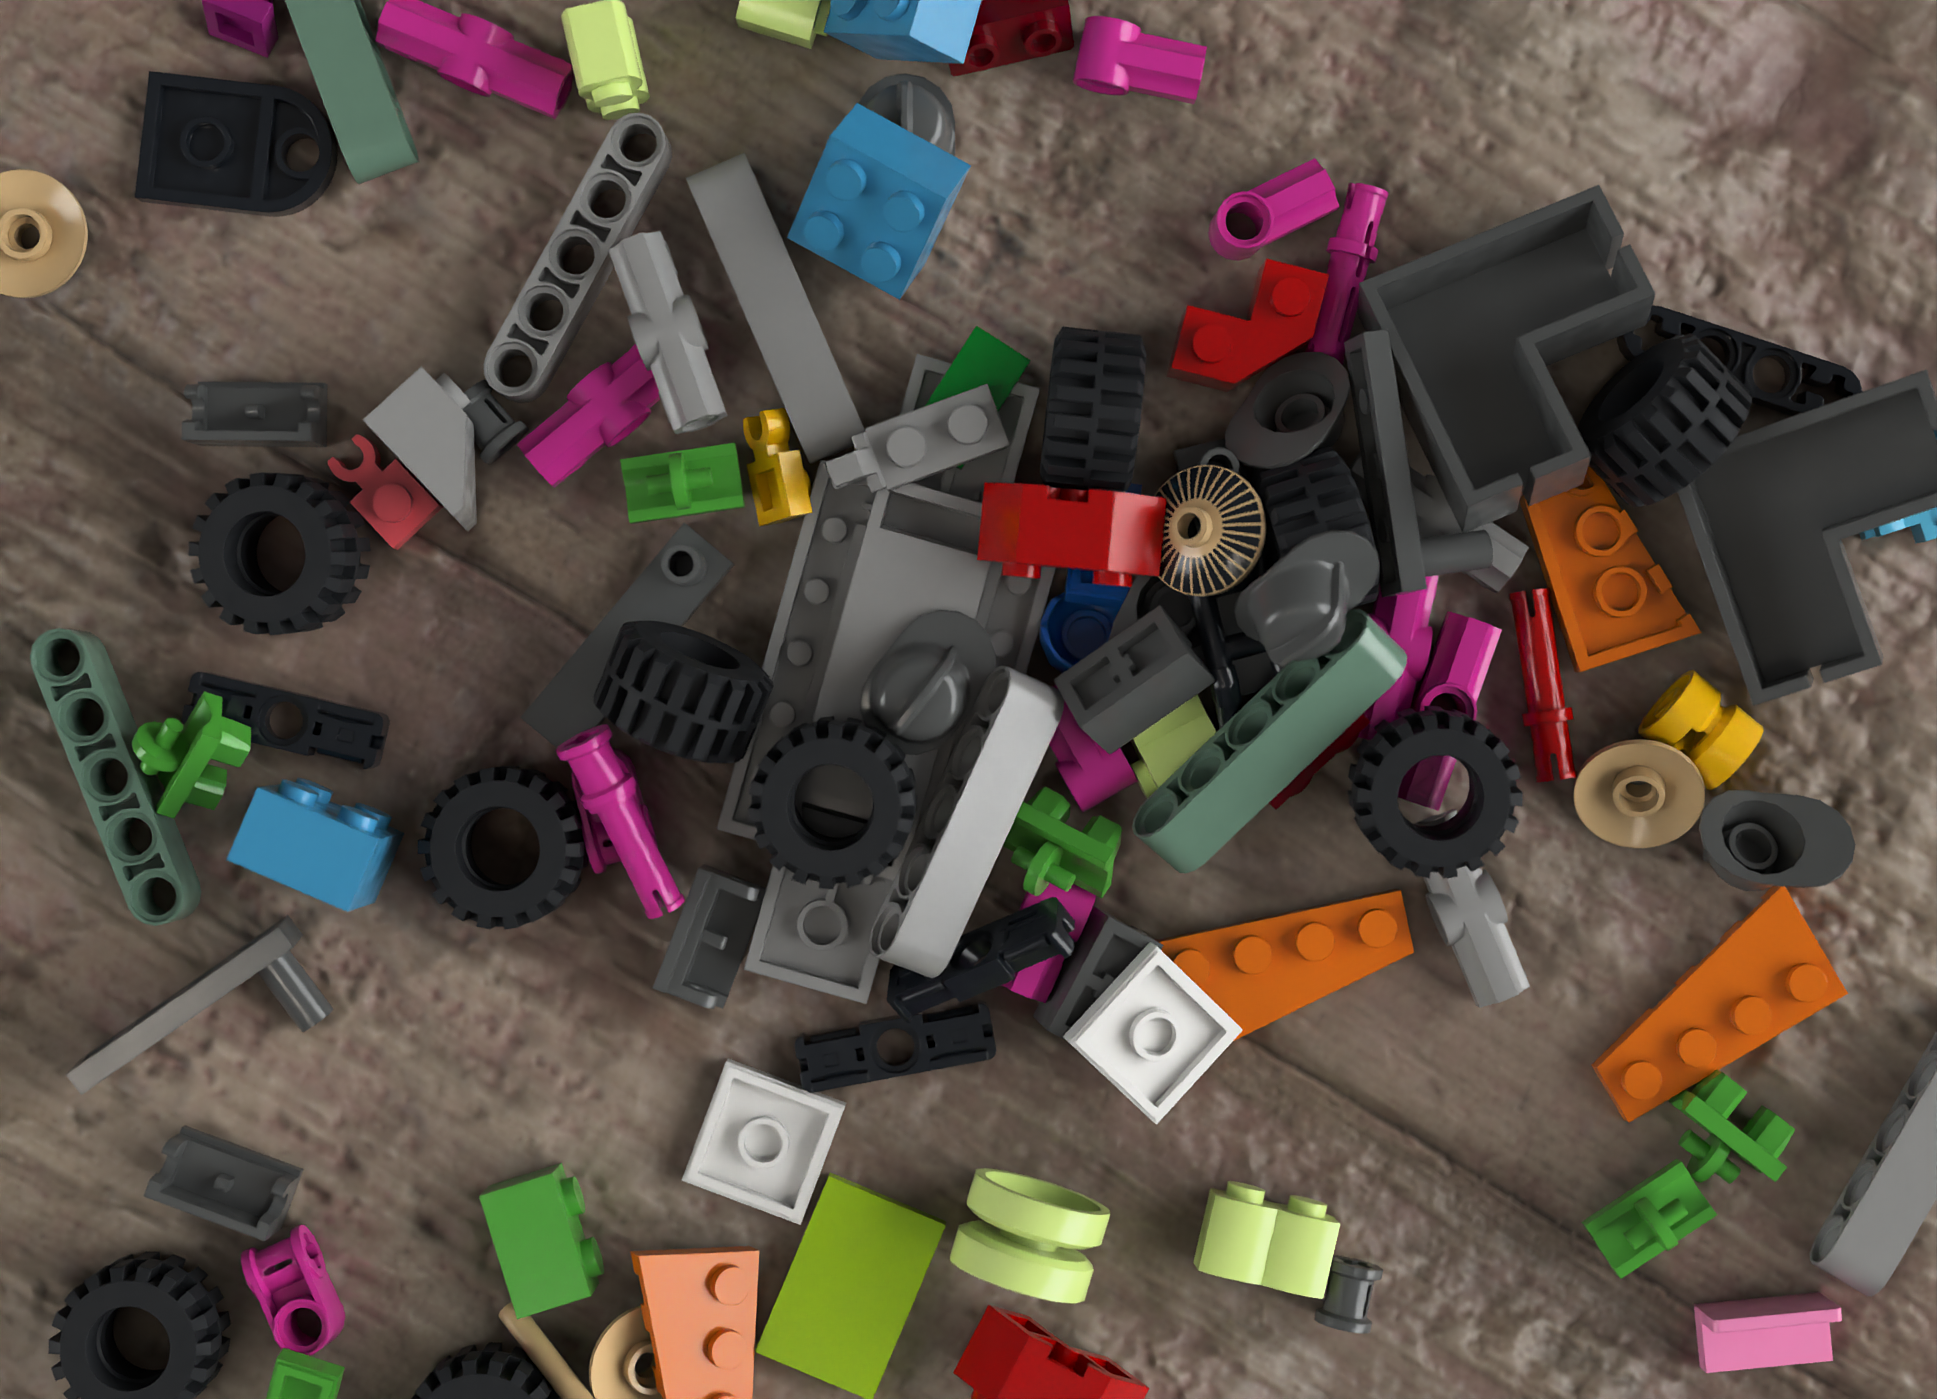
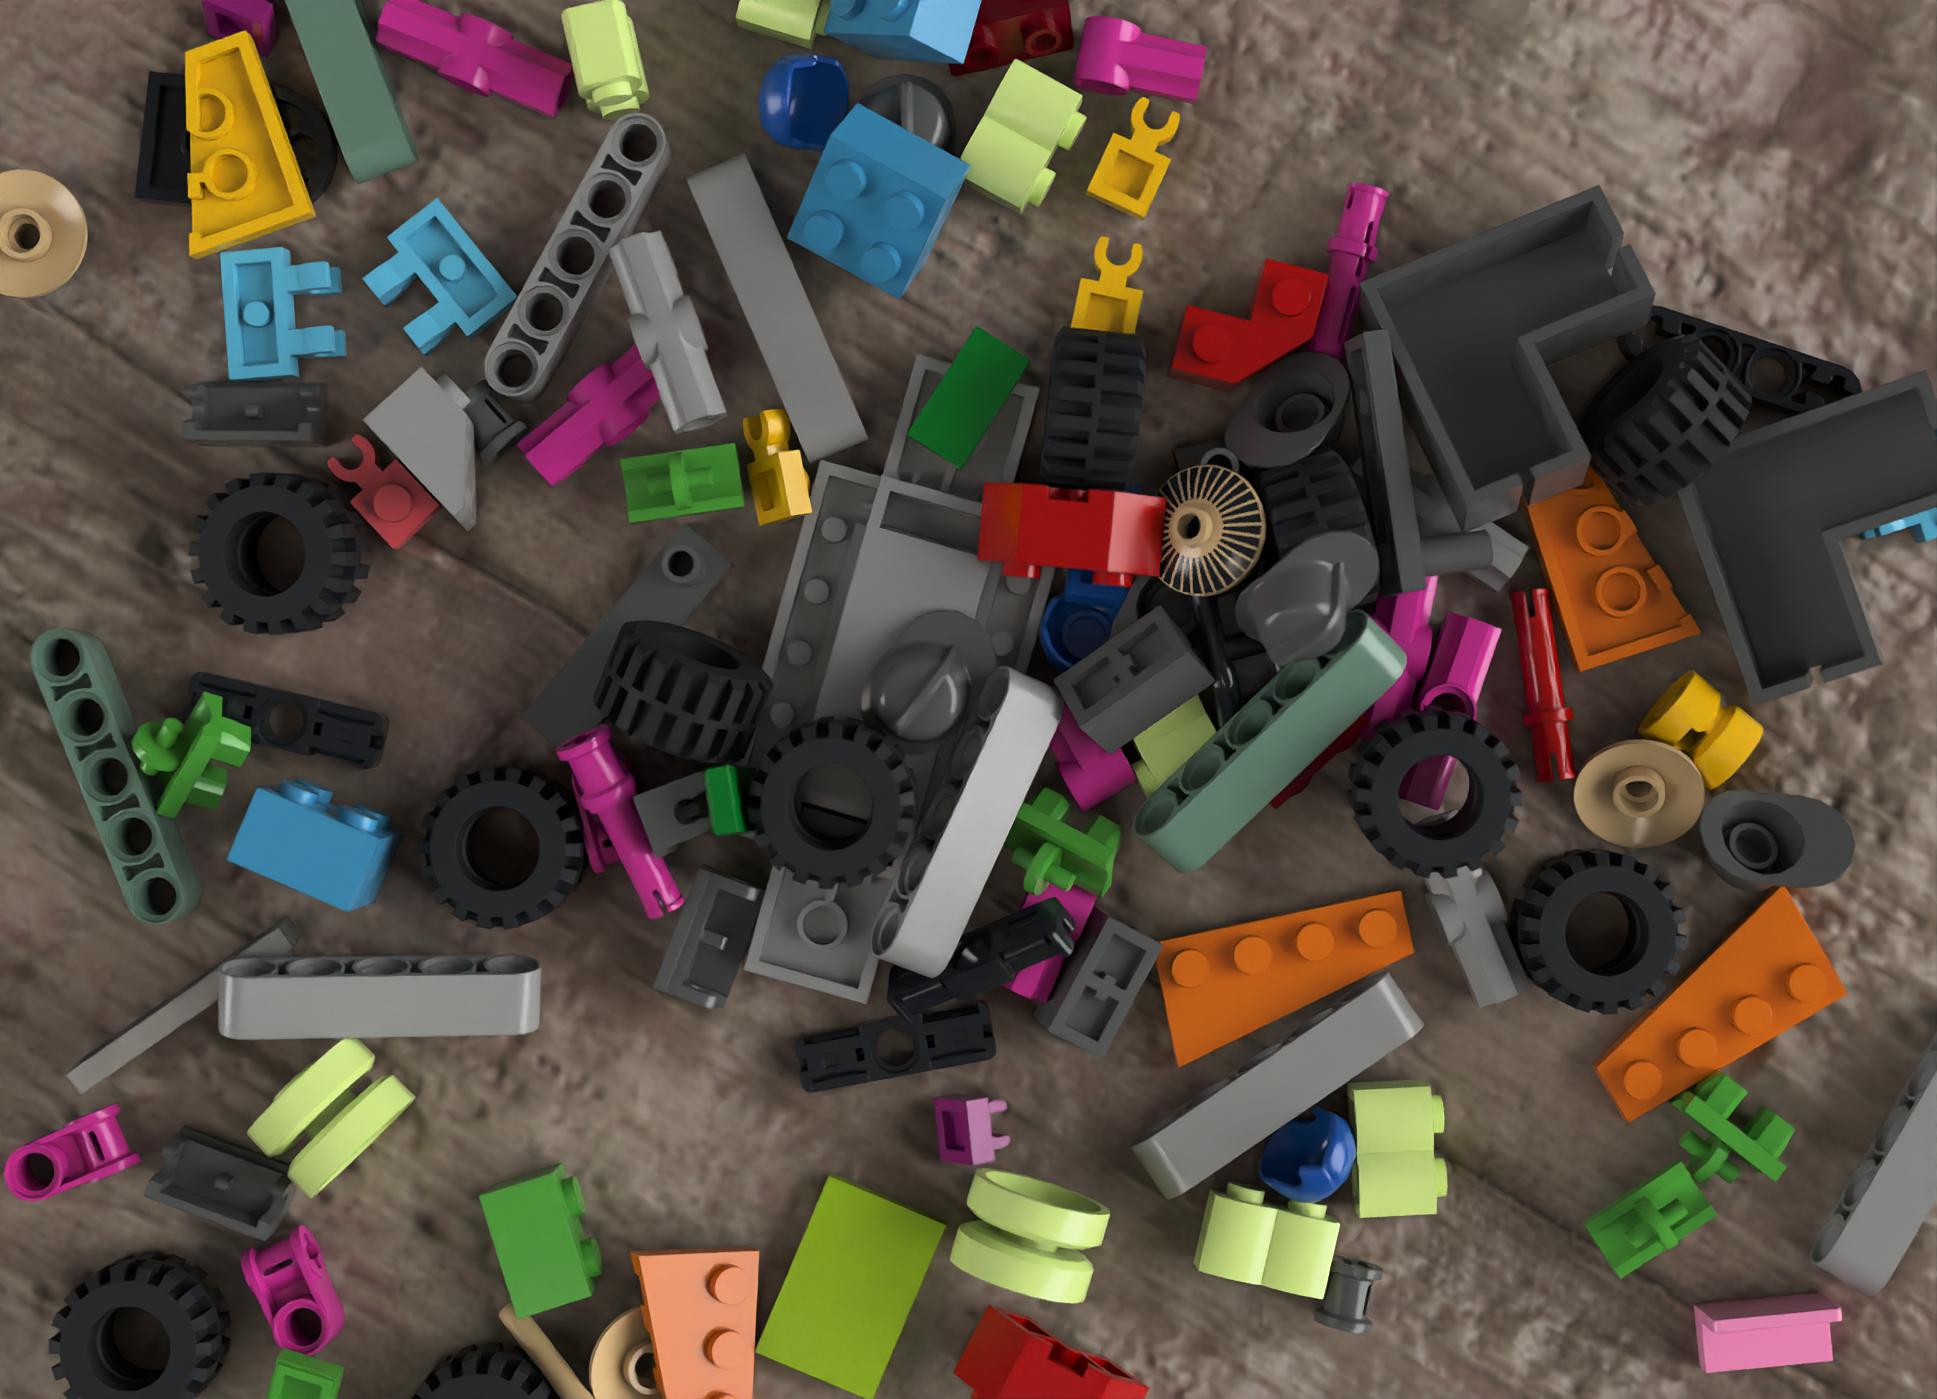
(79, 1151): none -> dark pink piece
(240, 154): none -> yellow wing
(261, 313): none -> medium azure plate
(328, 1112): none -> yellowish green wheel
(378, 996): none -> light grey beam
(451, 268): none -> medium azure plate
(669, 816): none -> dark grey hinge
(729, 799): none -> green tile
(763, 1141): white tile -> none
(803, 100): none -> blue hair
(922, 443): light grey hinge -> none
(966, 1128): none -> magenta tile
(1020, 136): none -> yellowish green brick
(1107, 302): none -> yellow plate
(1132, 168): none -> yellow plate
(1153, 1032): white tile -> none
(1275, 208): dark pink piece -> none
(1276, 1085): none -> light grey beam
(1309, 1157): none -> blue hair
(1395, 1148): none -> yellowish green brick
(1649, 942): none -> black tyre

